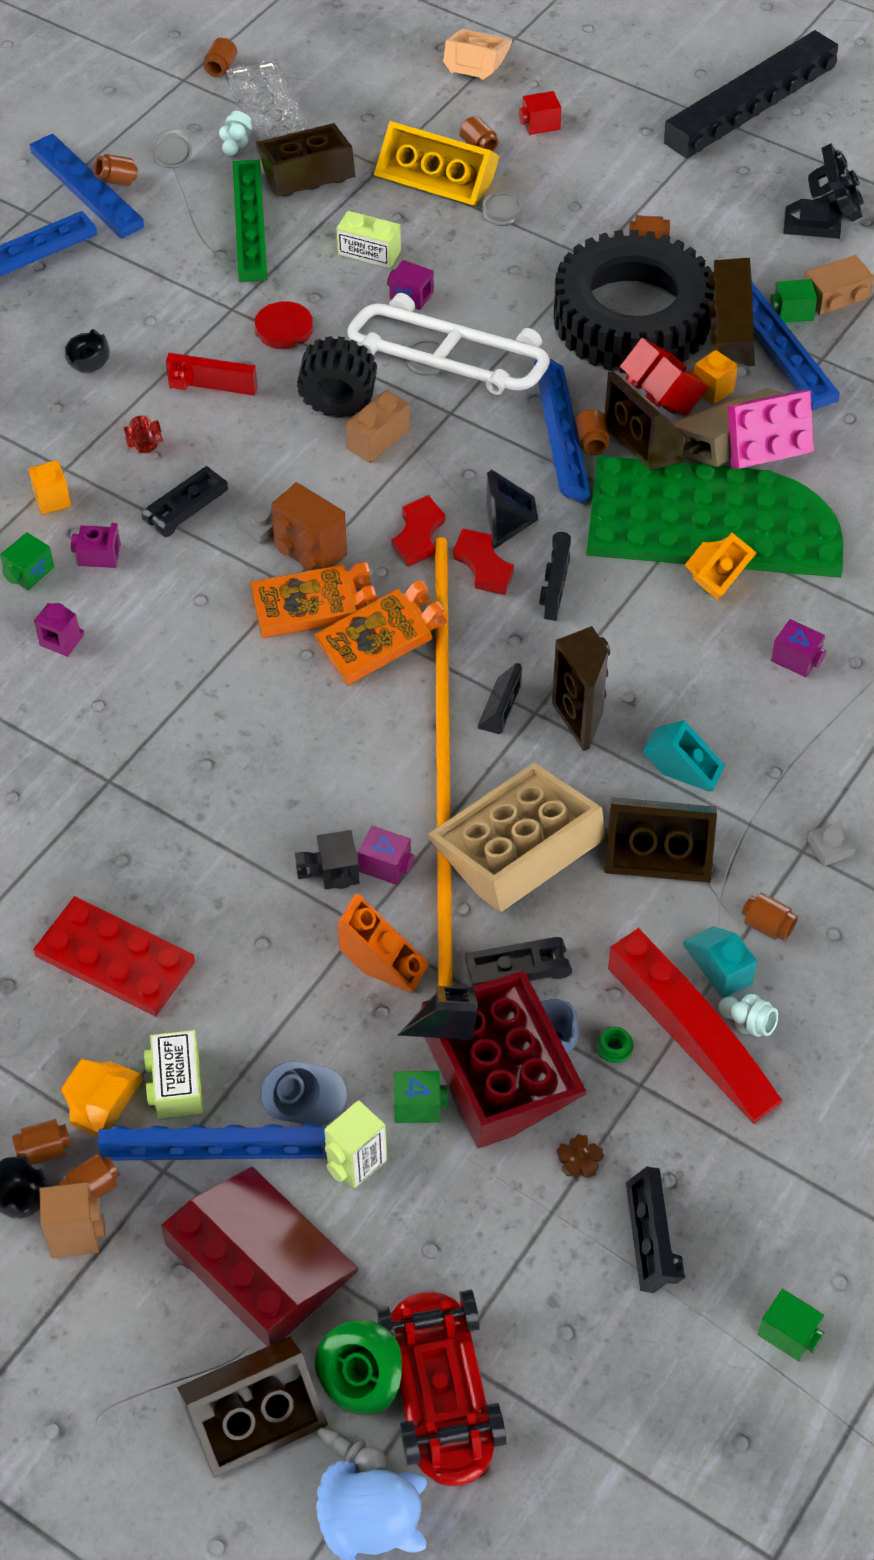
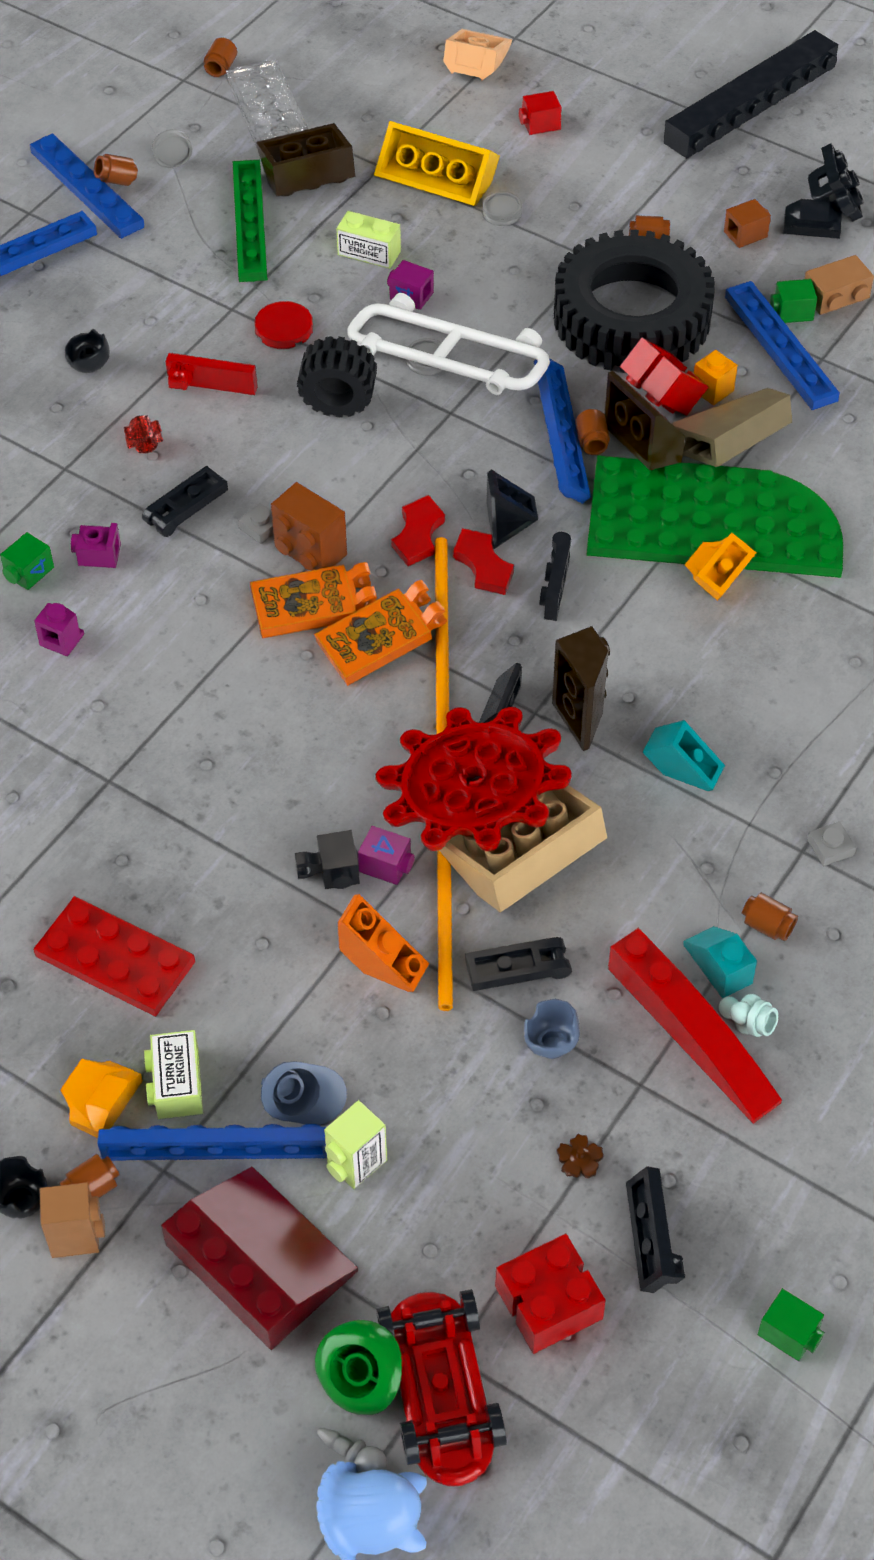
(42, 1142): dark orange brick -> none
(49, 487): light orange brick -> none
(235, 132): light aqua piece -> none
(252, 1406): dark brown slope -> none
(378, 426): medium nougat brick -> none
(418, 1096): green brick -> none
(440, 764): none -> red plate
(446, 1015): black slope -> none
(478, 133): dark orange brick -> none
(513, 1065): dark red slope -> none
(553, 1292): none -> red piece
(617, 1036): green plate -> none
(661, 839): dark brown slope -> none
(733, 310): dark brown slope -> none
(747, 223): none -> dark orange brick
(770, 428): plate -> none
(798, 648): magenta brick -> none

